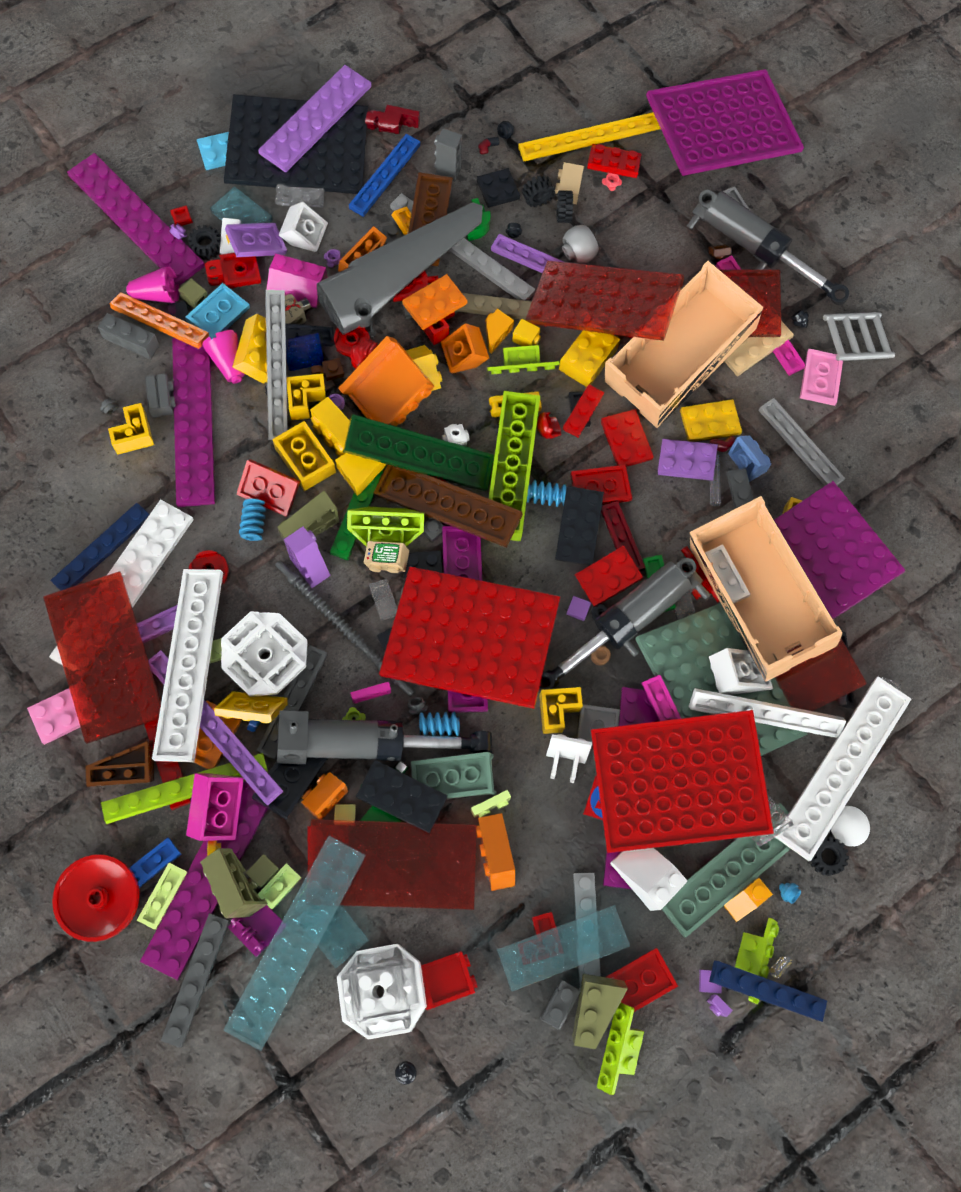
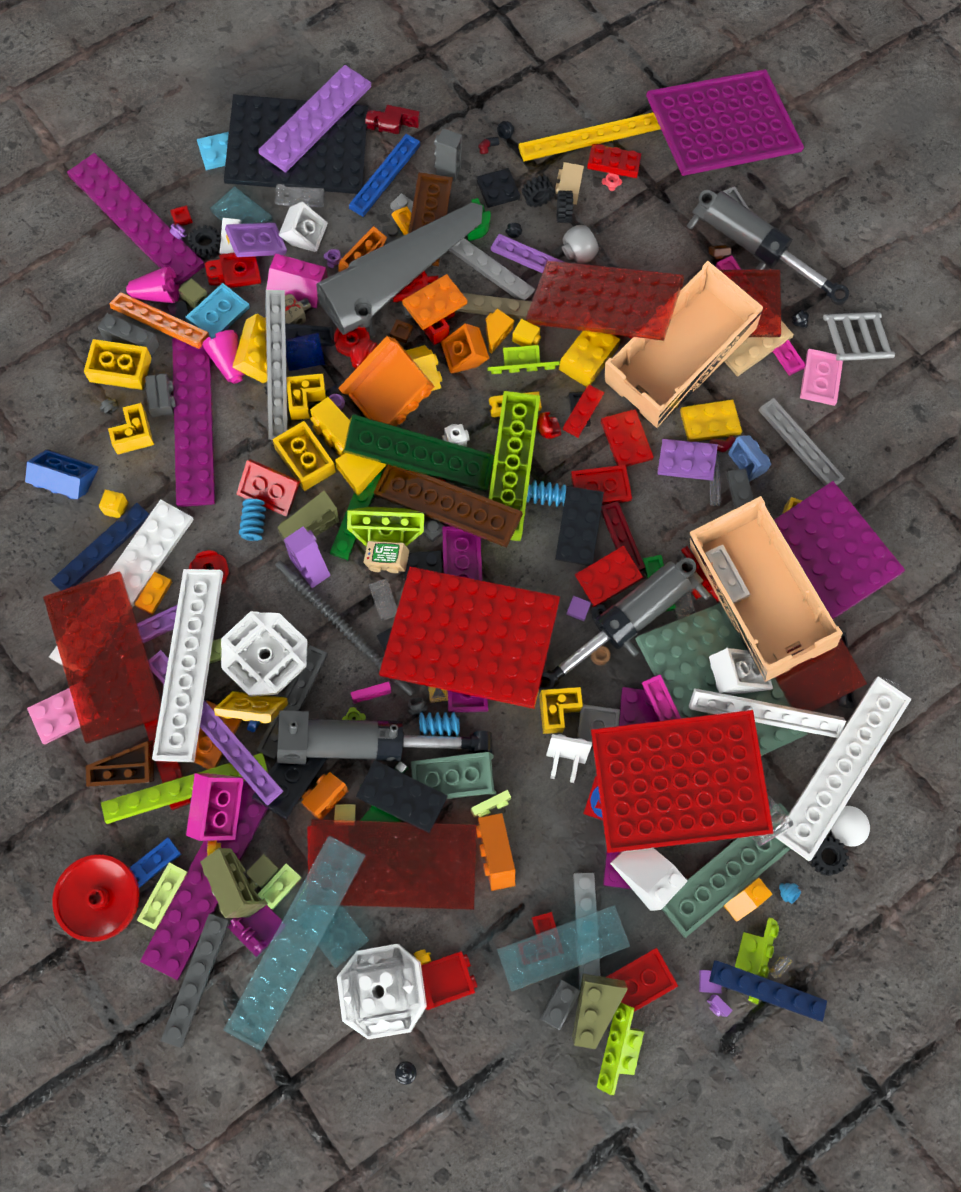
(60, 474): none -> blue slope
(113, 504): none -> yellow brick
(117, 364): none -> yellow brick
(153, 593): none -> light orange plate
(330, 369): reddish brown plate -> none
(401, 331): none -> reddish brown plate
(422, 956): none -> yellow plate
(437, 694): none -> clear tile

